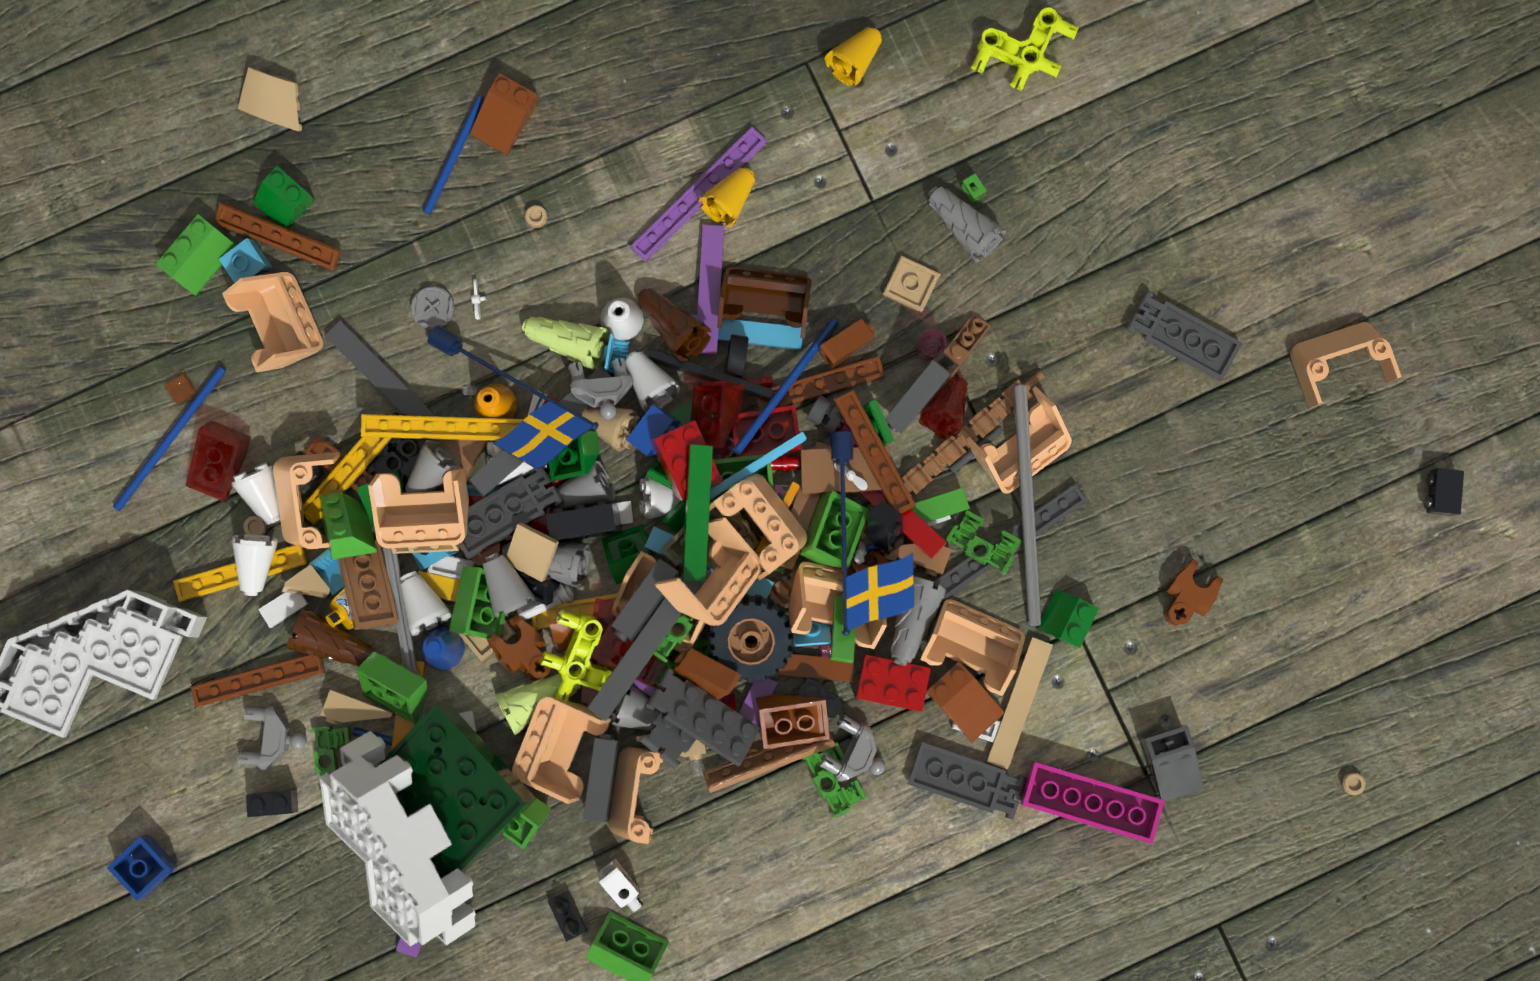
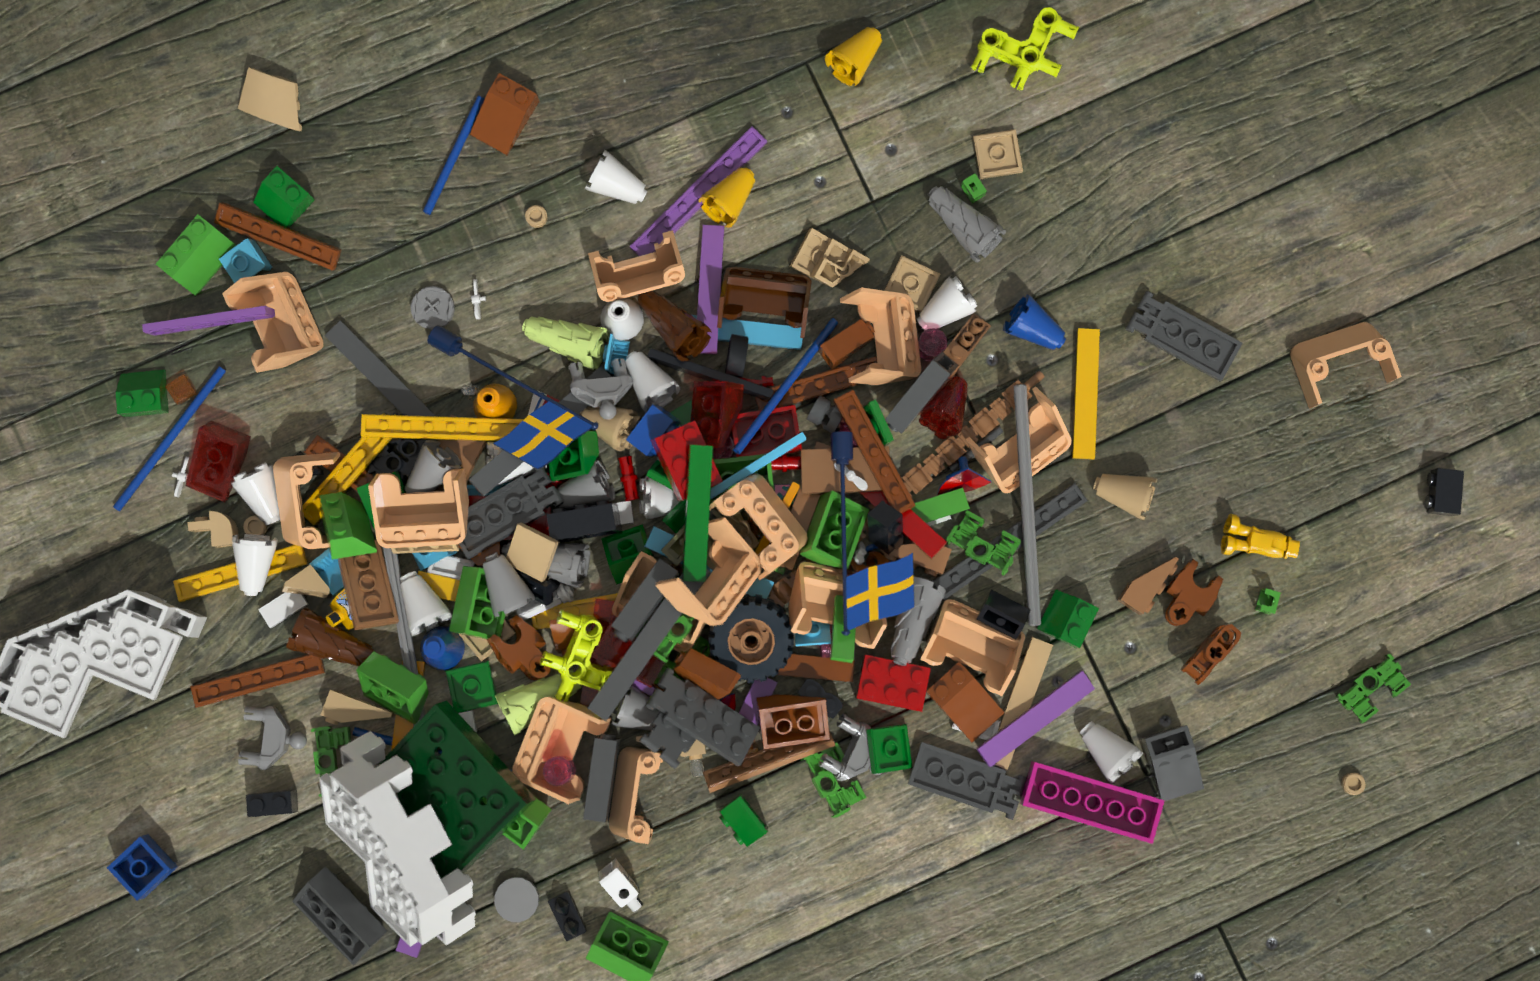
(142, 393): none -> green slope
(181, 477): none -> white piece
(209, 320): none -> medium lavender tile
(220, 525): none -> tan brick
(339, 915): none -> dark grey slope
(471, 687): none -> green tile
(516, 899): none -> light grey tile
(559, 770): none -> clear pink wheel
(615, 181): none -> white cone
(628, 478): none -> red pin
(640, 273): none -> light nougat windscreen
(743, 821): none -> green slope
(826, 259): none -> tan slope
(889, 748): none -> green tile
(894, 335): none -> light nougat windscreen
(947, 305): none -> white cone
(963, 478): none -> shield
(997, 154): none -> tan tile
(1003, 614): none -> black brick
(1034, 325): none -> blue cone
(1035, 718): none -> medium lavender tile
(1086, 394): none -> yellow tile
(1109, 751): none -> white cone
(1127, 492): none -> tan cone
(1142, 590): none -> medium nougat slope
(1220, 649): none -> dark orange piece
(1258, 541): none -> yellow piece
(1267, 601): none -> bright green piece
(1355, 695): none -> bright green piece

